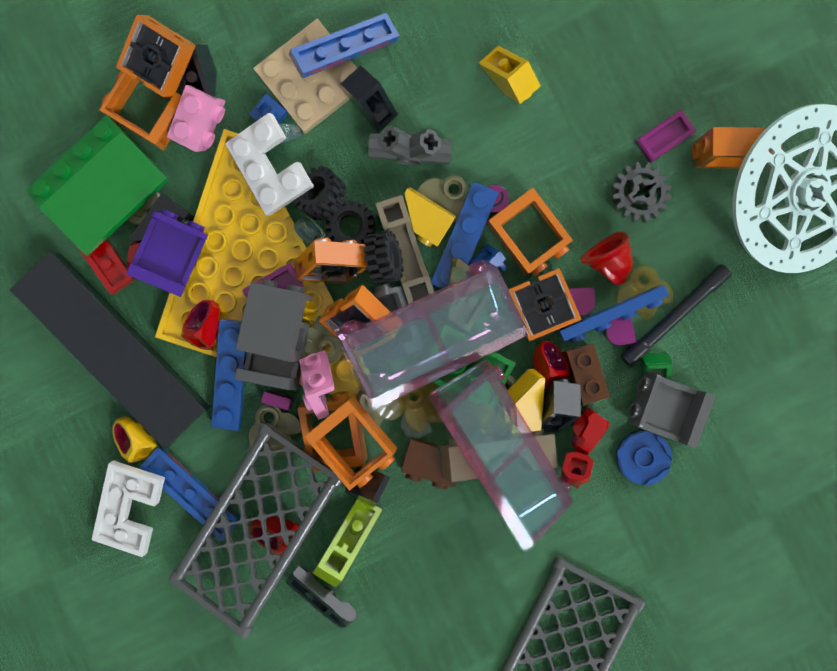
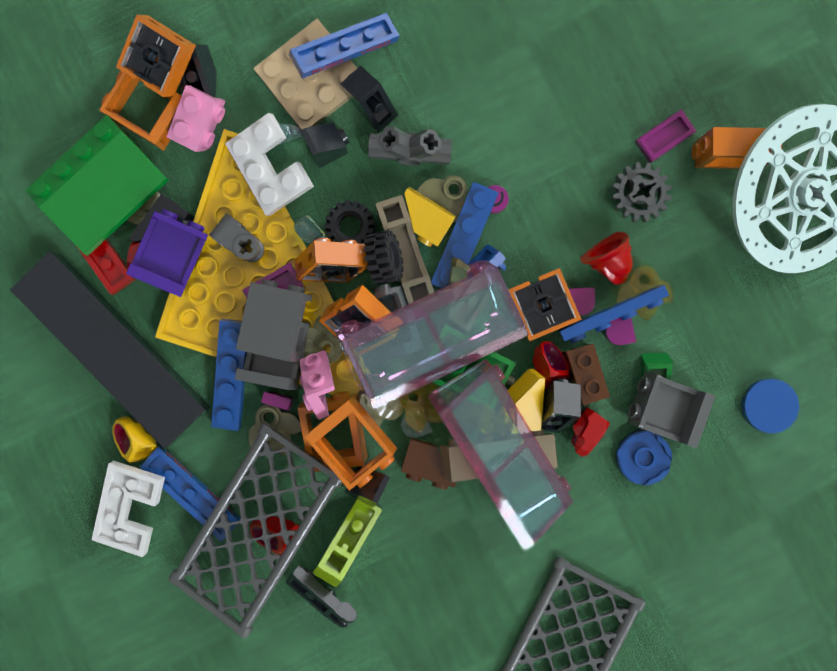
(202, 325): red rock -> none
(235, 237): none -> dark grey piece
(268, 105): blue tile -> none
(325, 142): none -> black slope
(328, 200): black tyre -> none
(495, 225): orange window -> none
(510, 74): yellow slope -> none
(577, 469): red rock -> none
(708, 286): black piece -> none
(770, 405): none -> blue tile

